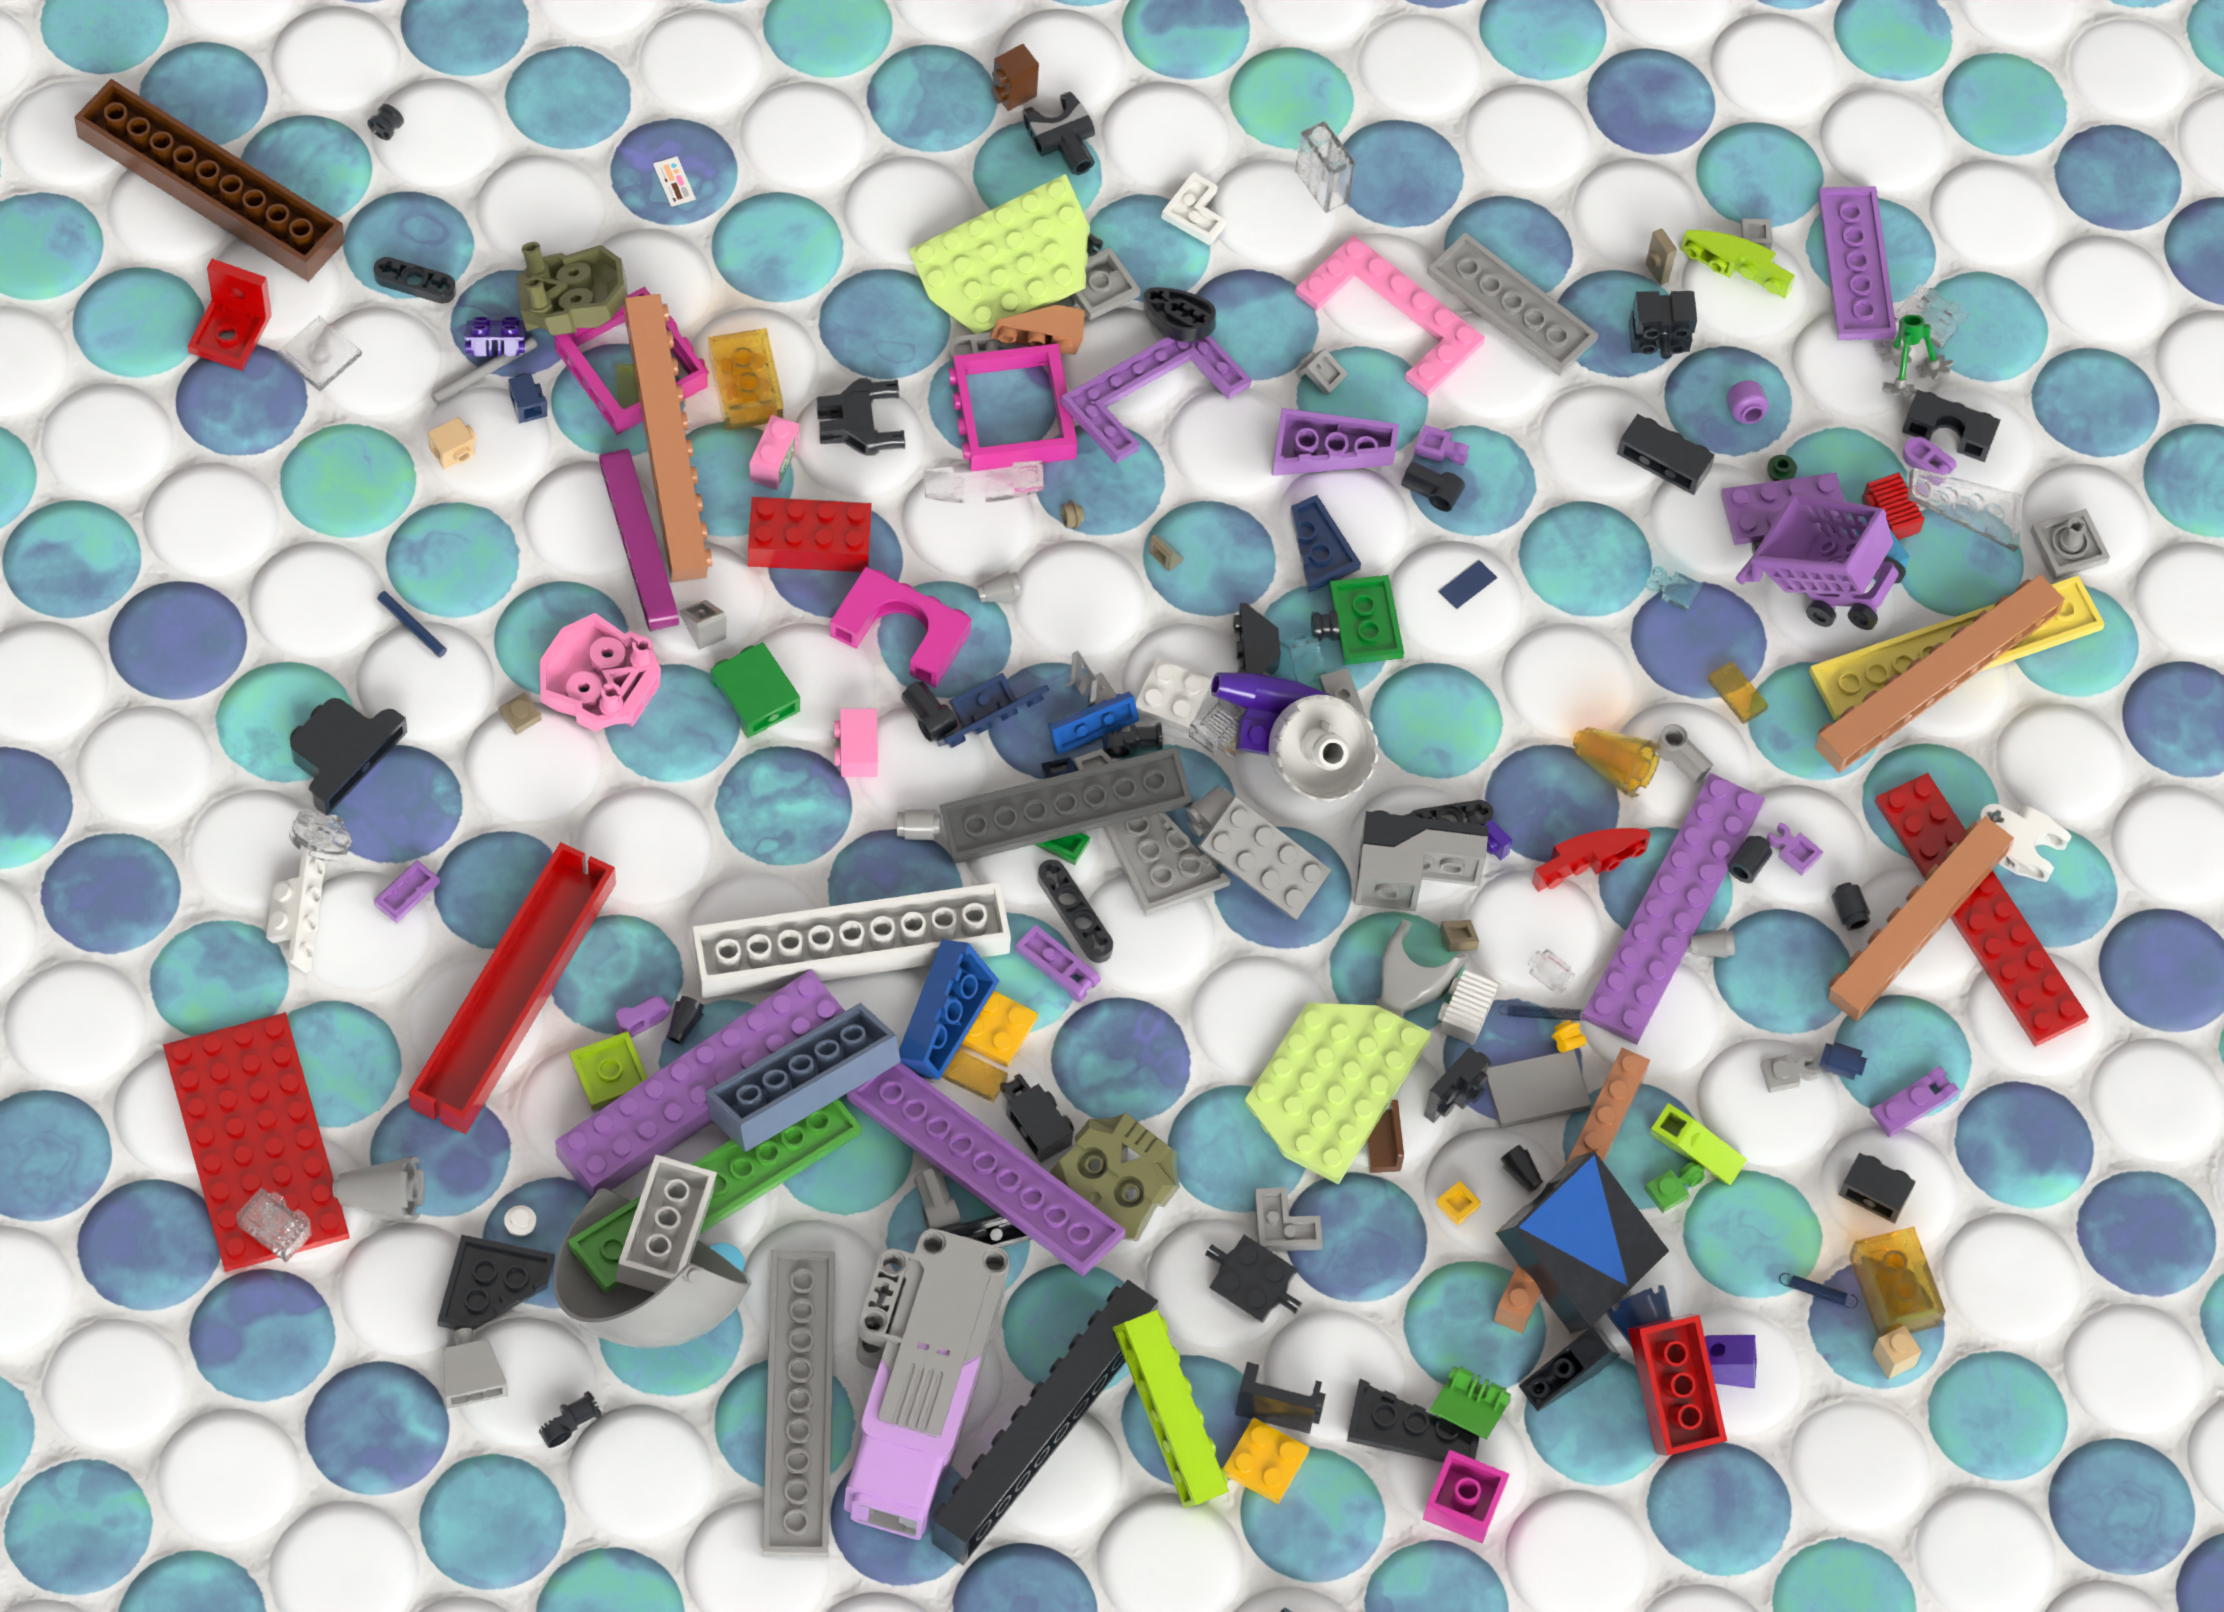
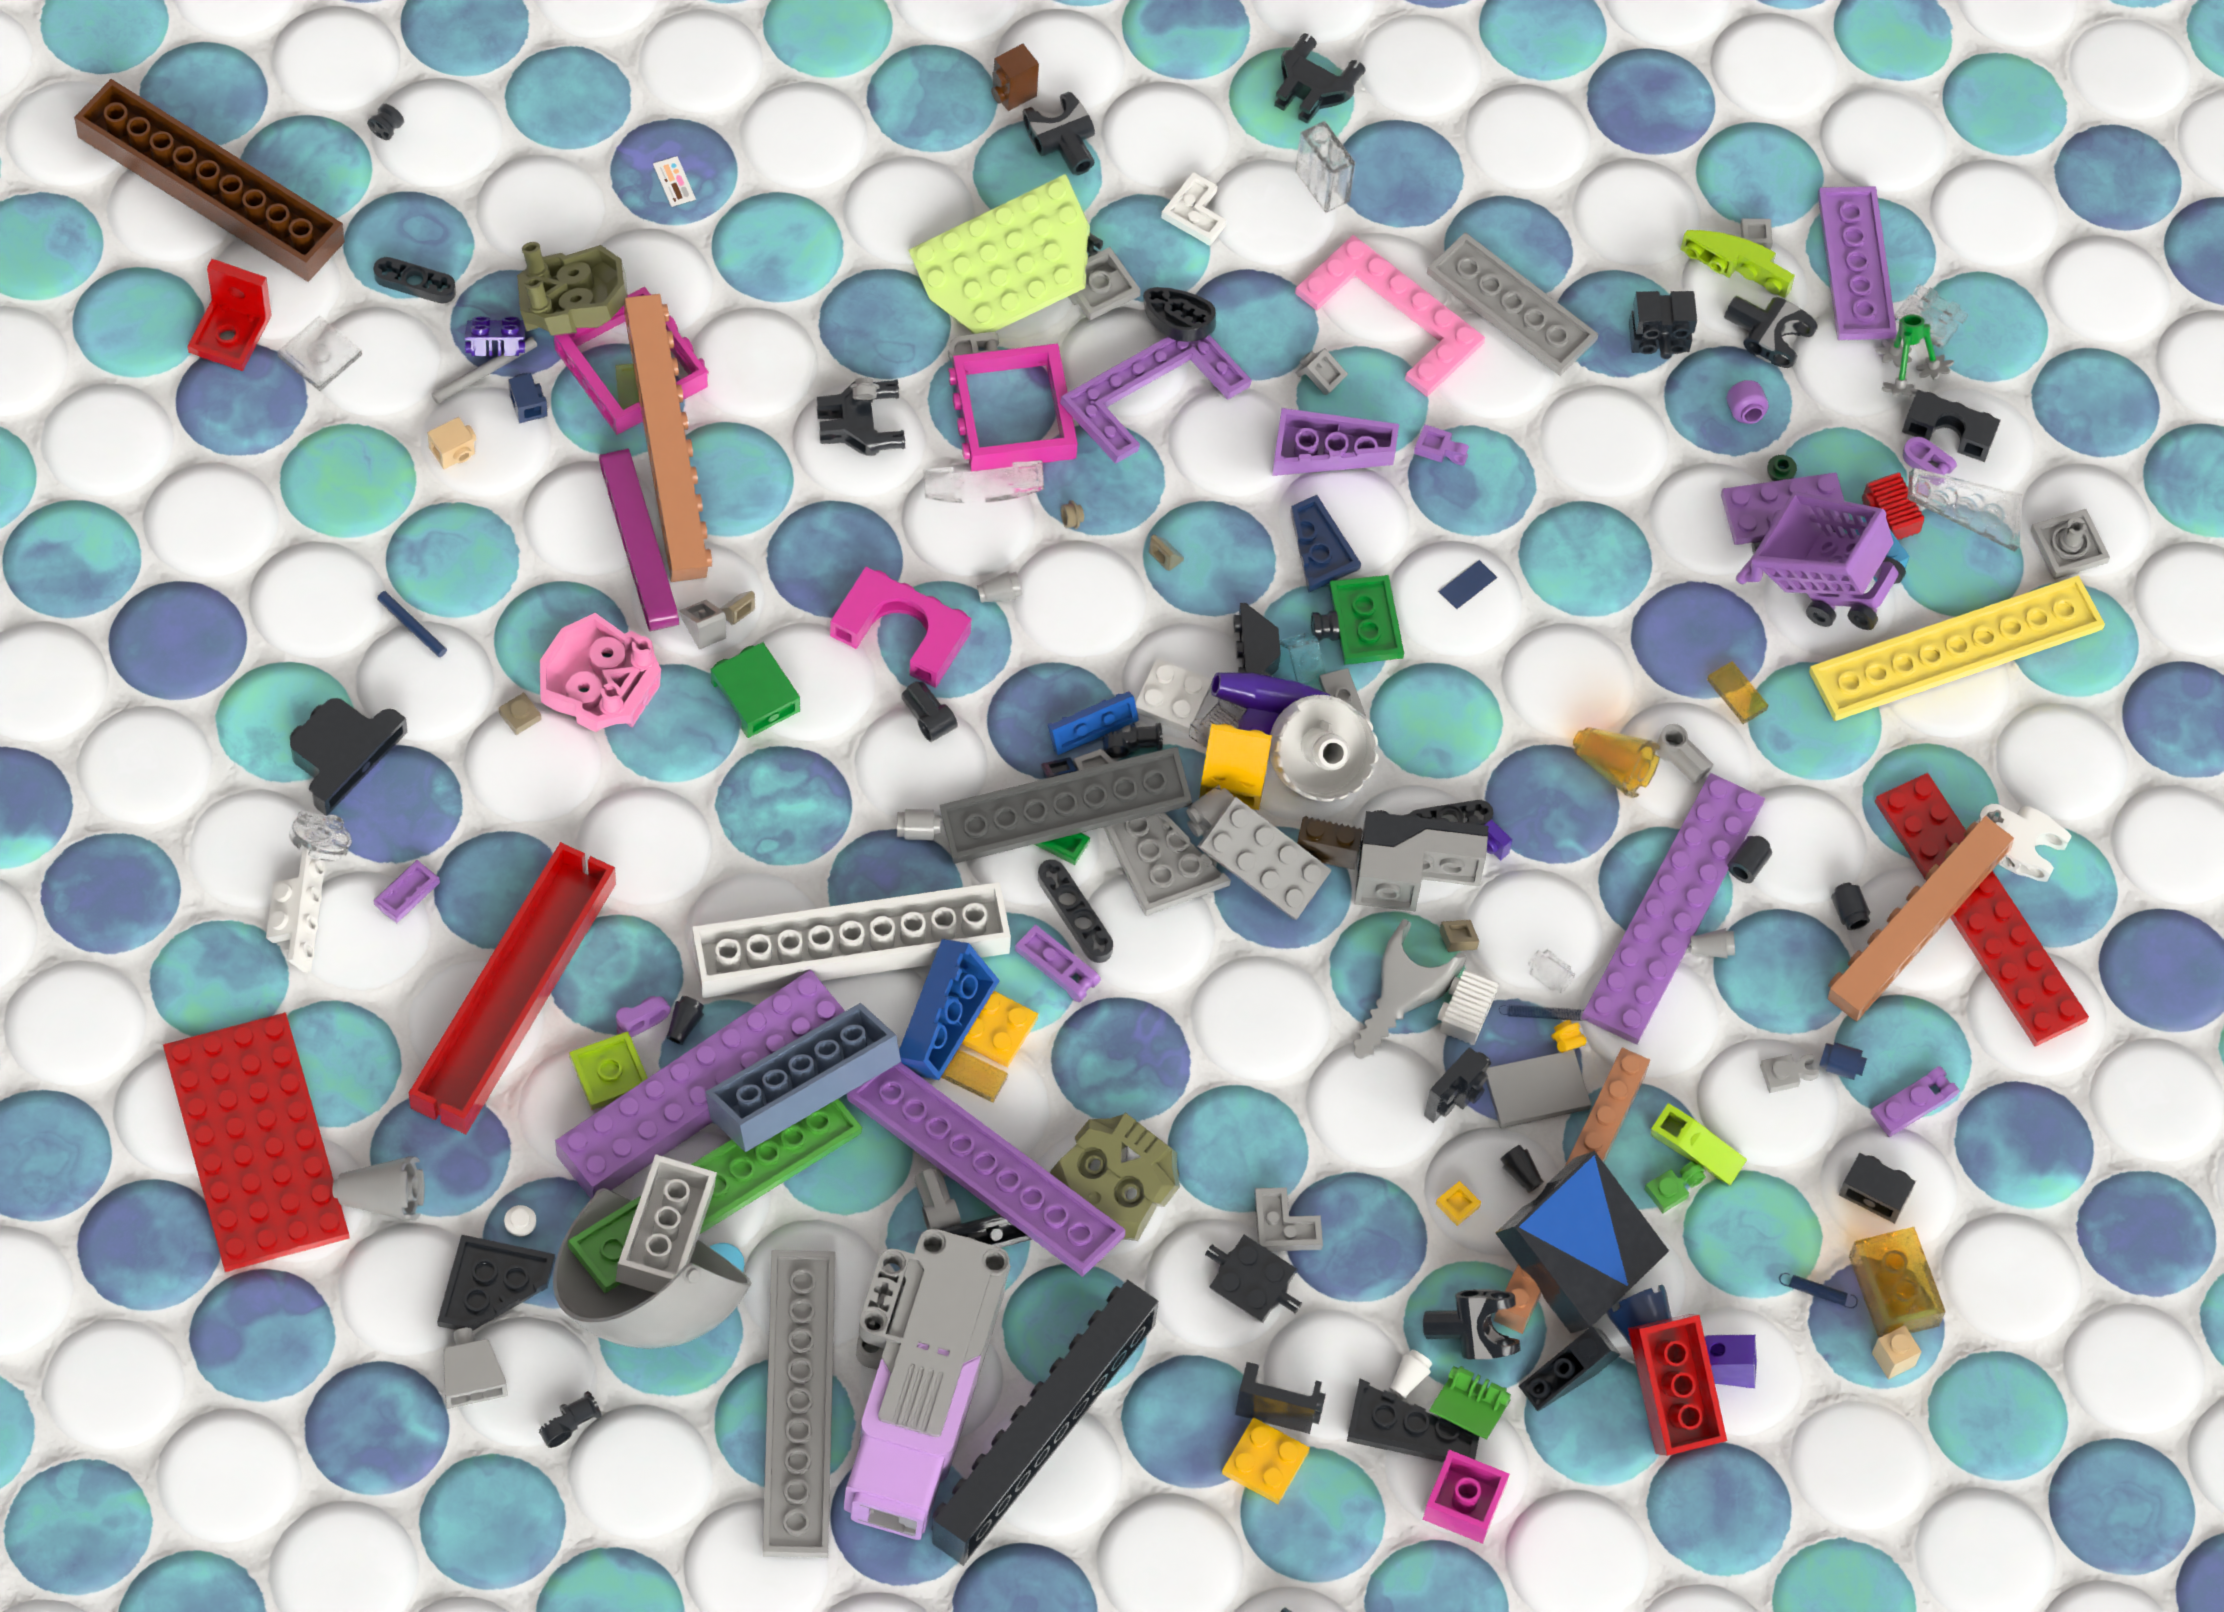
(274, 1223): clear brick -> none
(739, 607): none -> dark tan slope
(745, 378): clear yellow brick -> none
(774, 452): bright pink brick -> none
(809, 534): red brick -> none
(857, 743): bright pink brick -> none
(864, 389): none -> light grey plate
(985, 703): dark blue bracket -> none
(1037, 1118): black brick -> none
(1043, 327): nougat slope -> none
(1097, 683): light grey piece -> none
(1171, 1409): lime brick -> none
(1236, 762): none -> yellow slope
(1313, 83): none -> black connector
(1330, 842): none -> dark brown brick
(1334, 1082): yellowish green plate -> none
(1386, 1143): reddish brown panel -> none
(1410, 1373): none -> white cone
(1439, 489): black piece -> none
(1473, 1324): none -> black connector
(1596, 849): red slope -> none
(1661, 256): dark tan plate -> none
(1665, 454): black brick -> none
(1676, 590): clear light blue plate -> none
(1769, 326): none -> black connector
(1797, 851): medium lavender plate -> none
(1938, 673): nougat brick -> none

